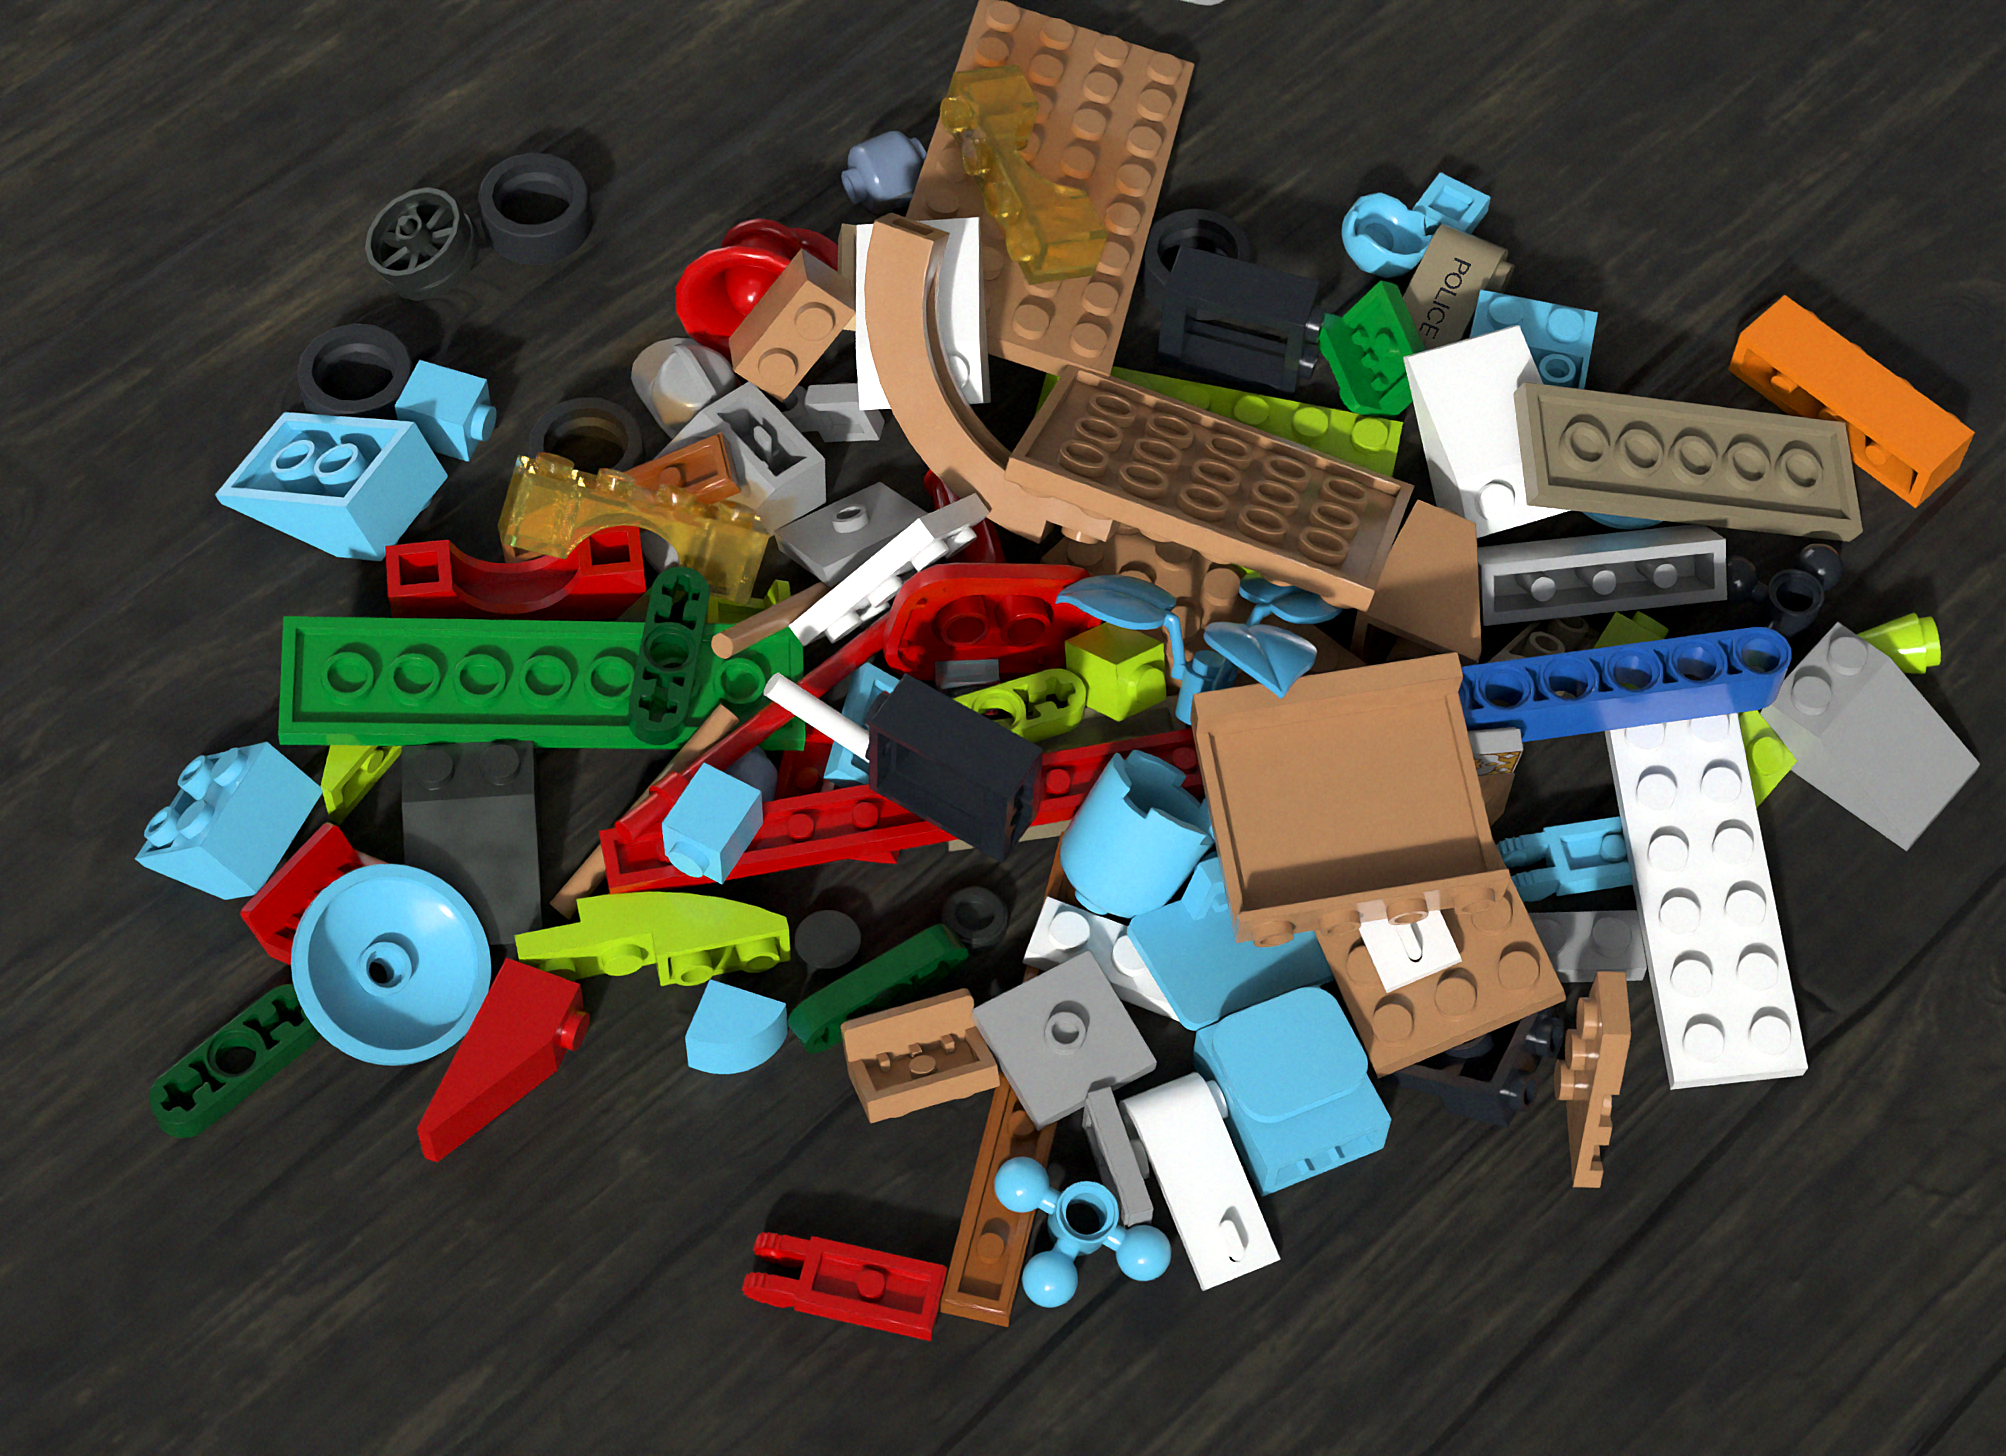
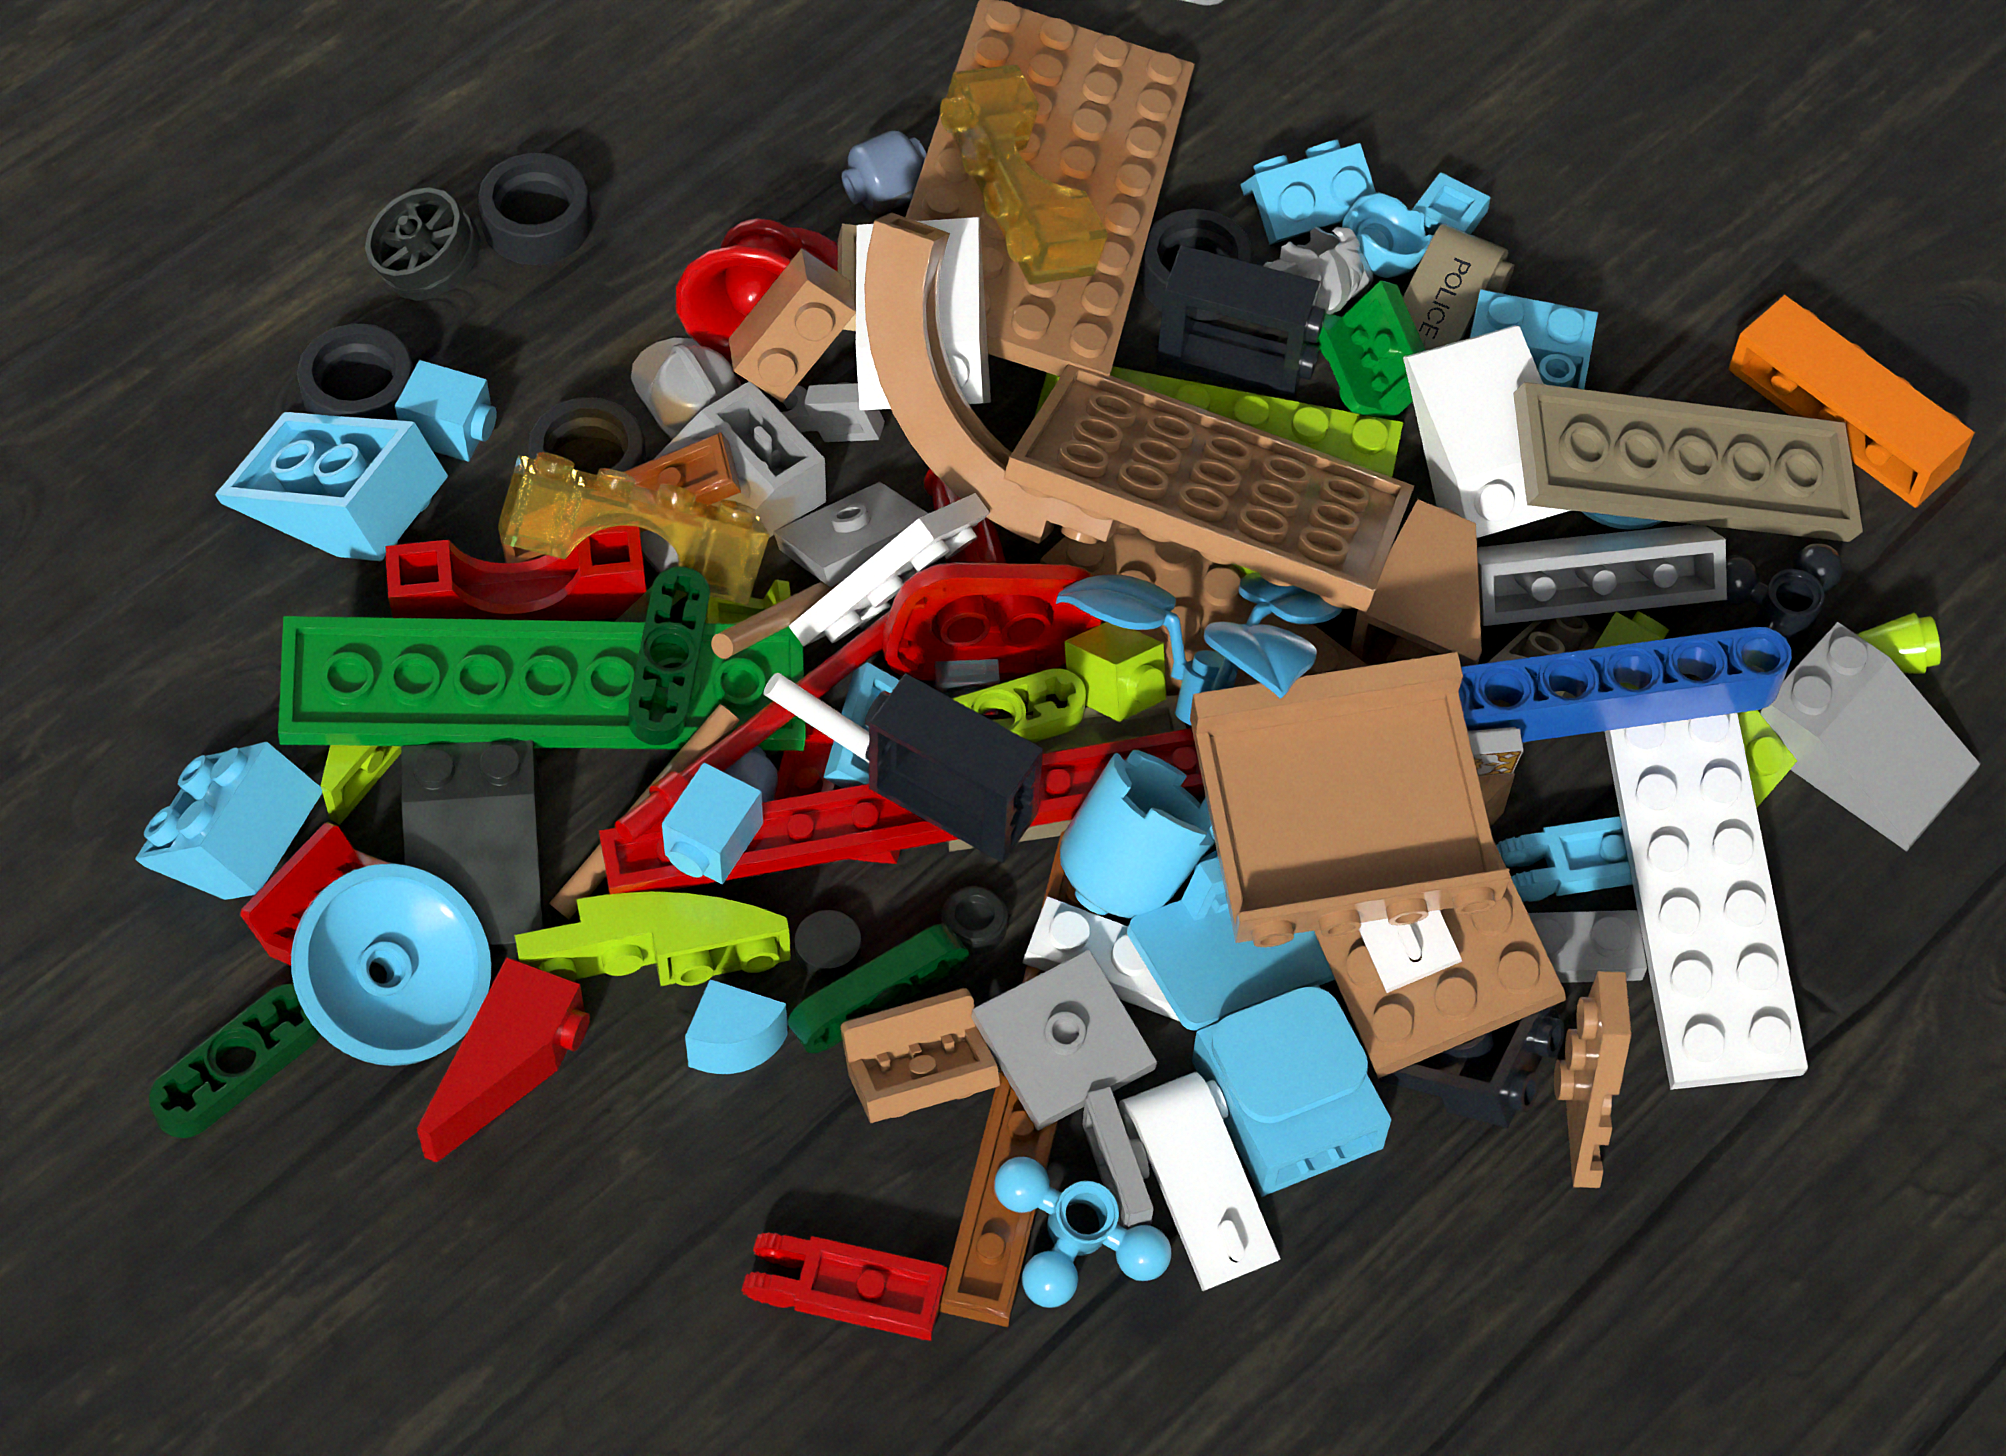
(1309, 191): none -> medium azure bracket
(1333, 262): none -> light grey hair

